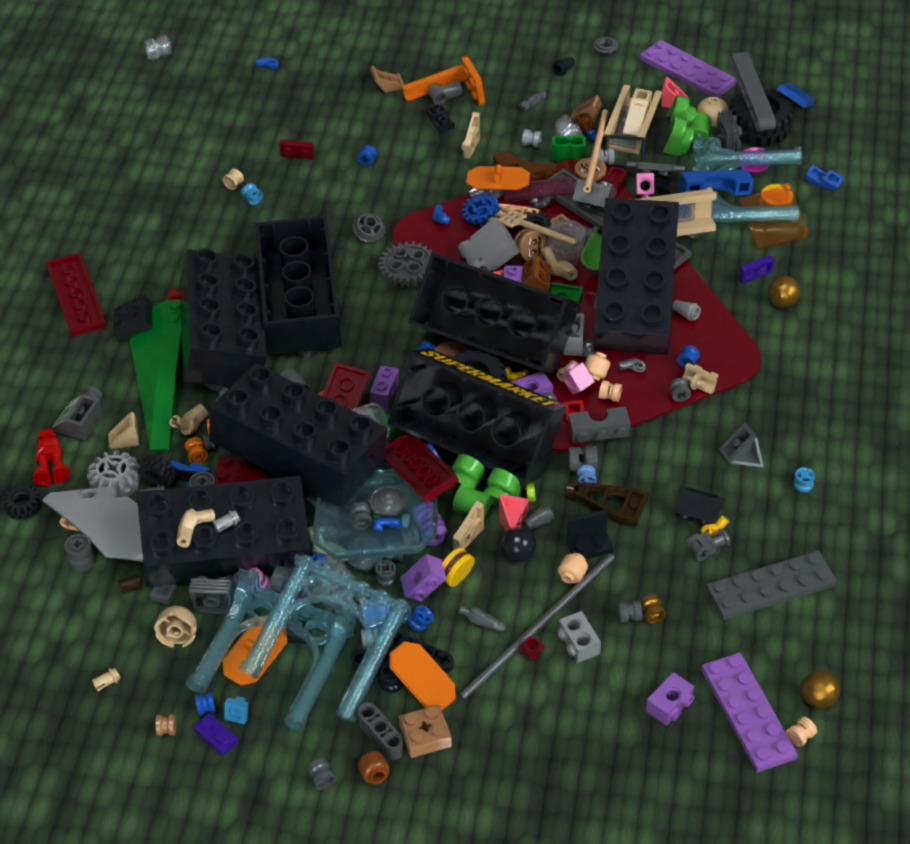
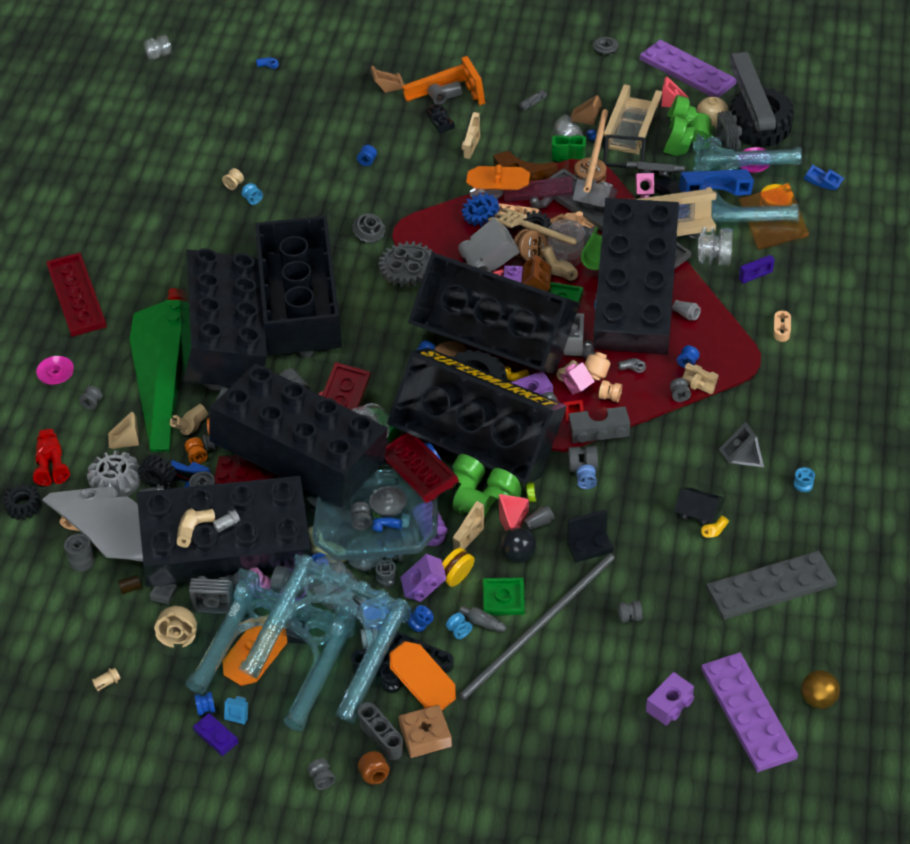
(55, 370): none -> dark pink dish
(79, 417): flat silver slope -> none
(132, 318): black brick -> none
(165, 725): medium nougat wheel -> none
(296, 149): dark red plate -> none
(385, 387): medium lavender brick -> none
(439, 216): blue arm -> none
(459, 626): none -> dark azure wheel
(503, 596): none -> green tile
(531, 138): light grey wheel -> none
(531, 642): dark red plate -> none
(562, 66): black cone -> none
(572, 568): light nougat head -> none
(576, 632): light grey brick -> none
(578, 217): none -> light nougat piece
(584, 122): reddish brown gear -> none
(607, 156): light grey wheel -> none
(615, 176): dark red plate -> none
(632, 507): dark brown plate -> none
(637, 112): tan slope -> none
(653, 610): pearl gold wheel -> none
(705, 545): dark grey connector -> none
(715, 246): none -> clear wheel
(778, 325): none -> light nougat beam
(784, 291): pearl gold piece -> none
(796, 95): blue tile -> none
(801, 731): light nougat wheel -> none

